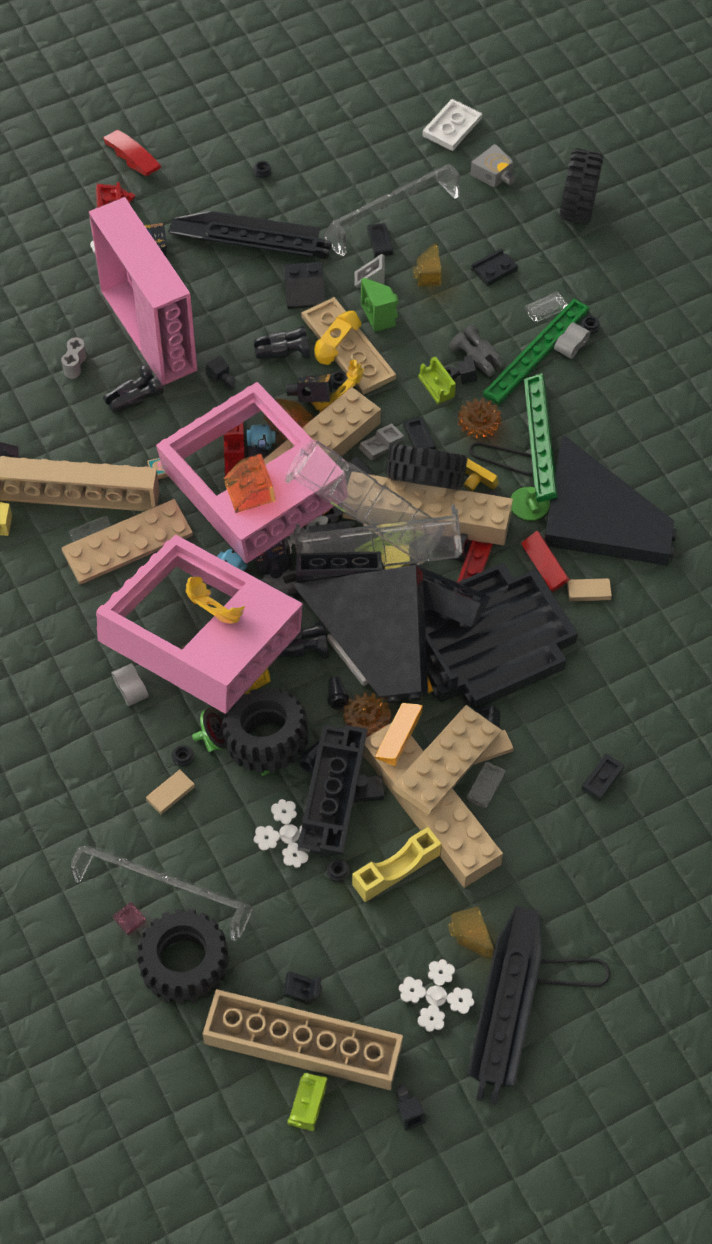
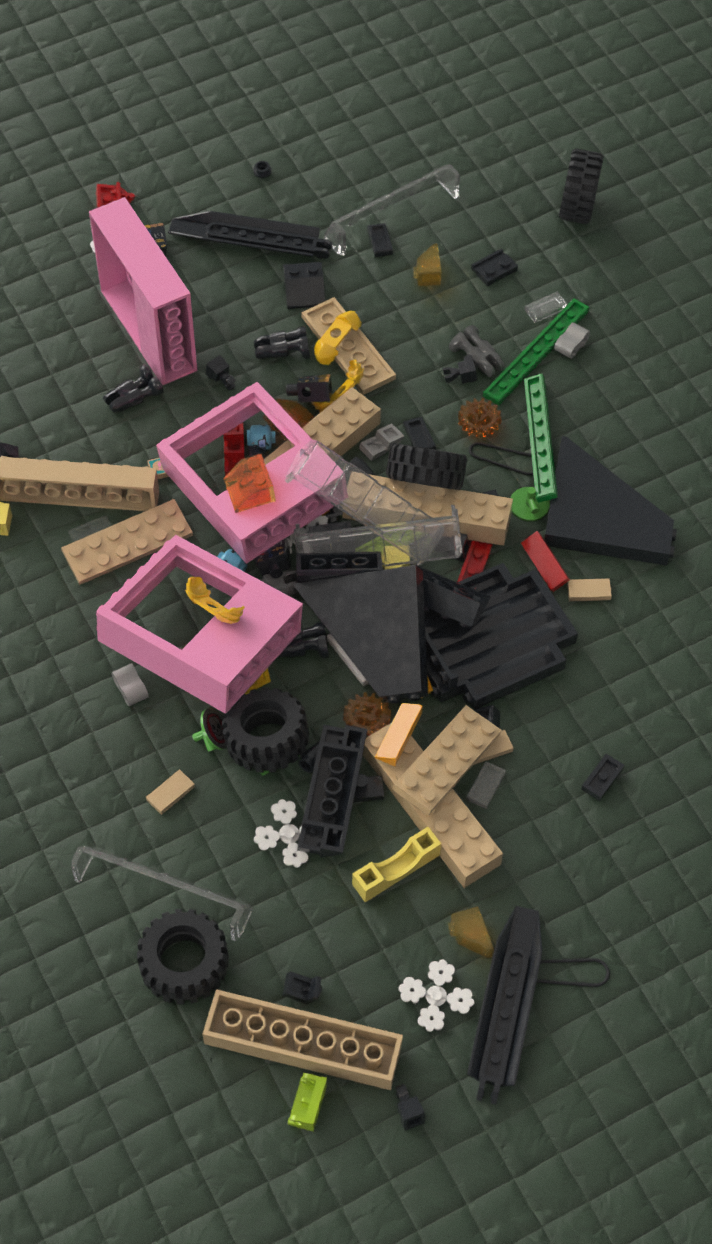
(73, 358): light grey axle -> none
(129, 918): clear pink tile -> none
(132, 152): red slope -> none
(182, 750): black plate -> none
(337, 694): black cone -> none
(337, 864): black plate -> none
(338, 376): black plate -> none
(373, 270): light grey slope -> none
(378, 304): bright green slope -> none
(437, 381): lime hinge -> none
(452, 124): white plate -> none
(477, 475): yellow tile -> none
(493, 167): light grey torso -> none
(591, 324): black plate -> none

